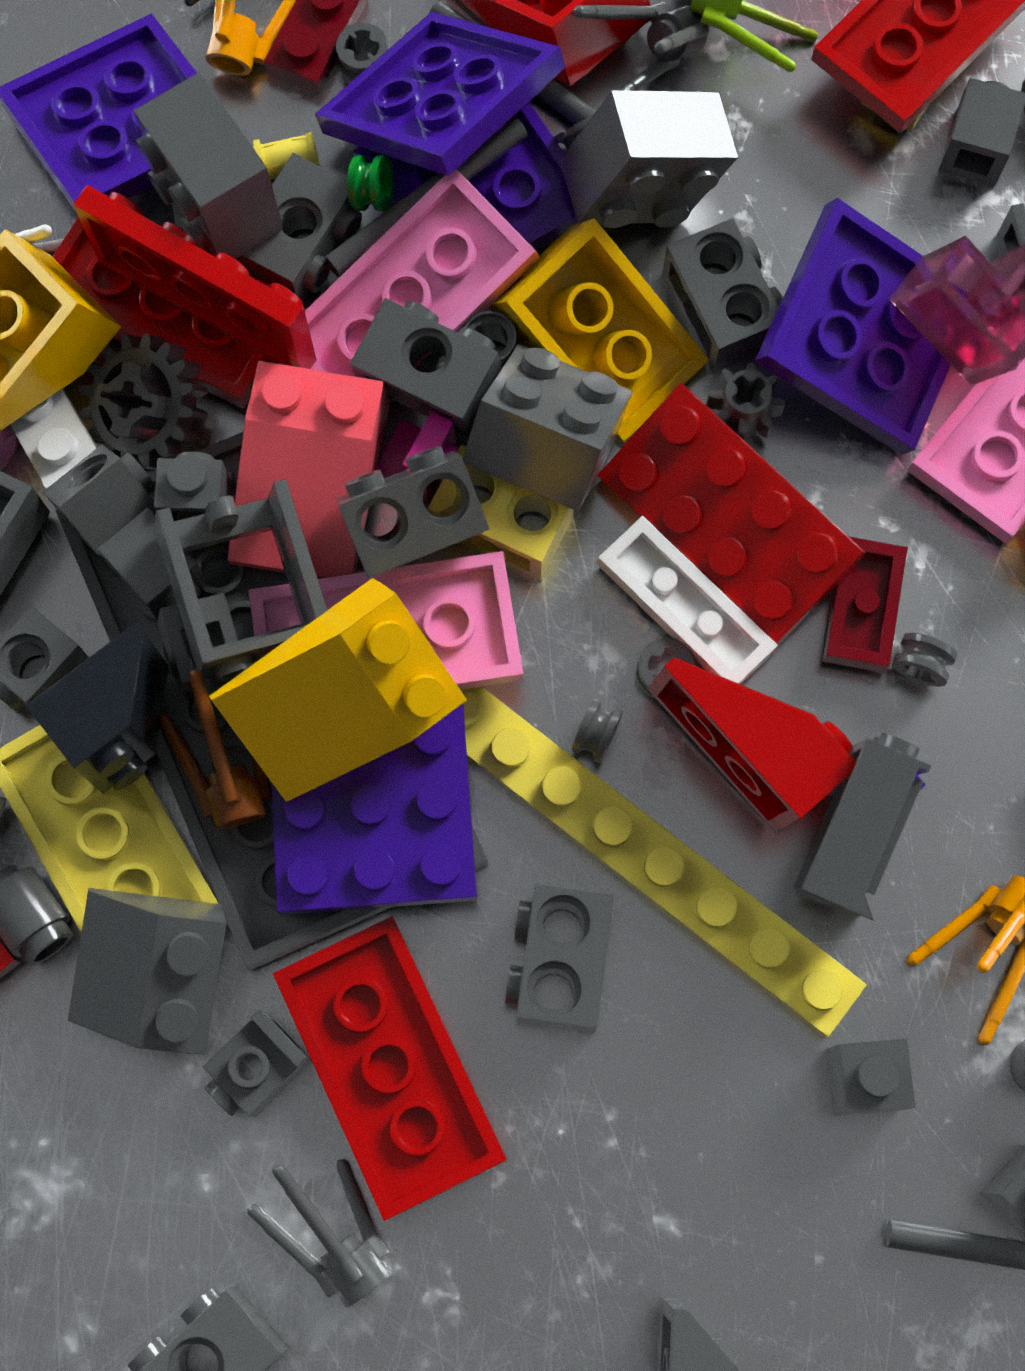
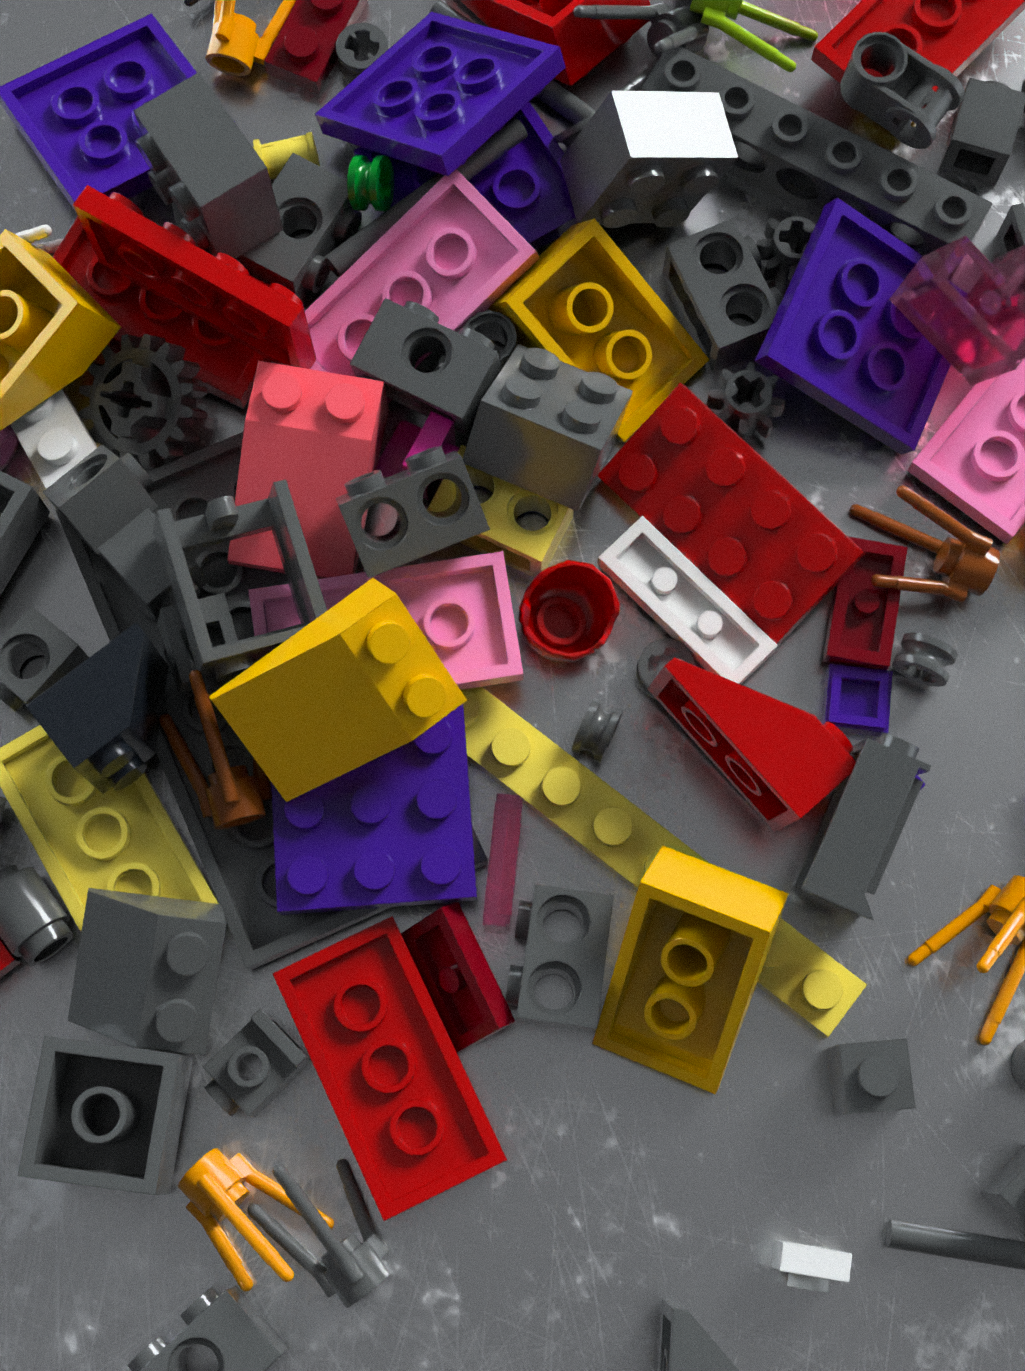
(106, 1116): none -> dark grey brick
(190, 483): dark grey brick -> none
(218, 1191): none -> light orange plant
(457, 977): none -> dark red plate
(502, 864): none -> clear pink tile
(568, 611): none -> red hair
(688, 967): none -> yellow slope
(780, 239): none -> dark grey gear
(811, 1265): none -> white plate
(818, 161): none -> dark grey brick
(857, 699): none -> dark purple tile
(902, 90): none -> dark grey piece
(963, 563): none -> dark orange plant

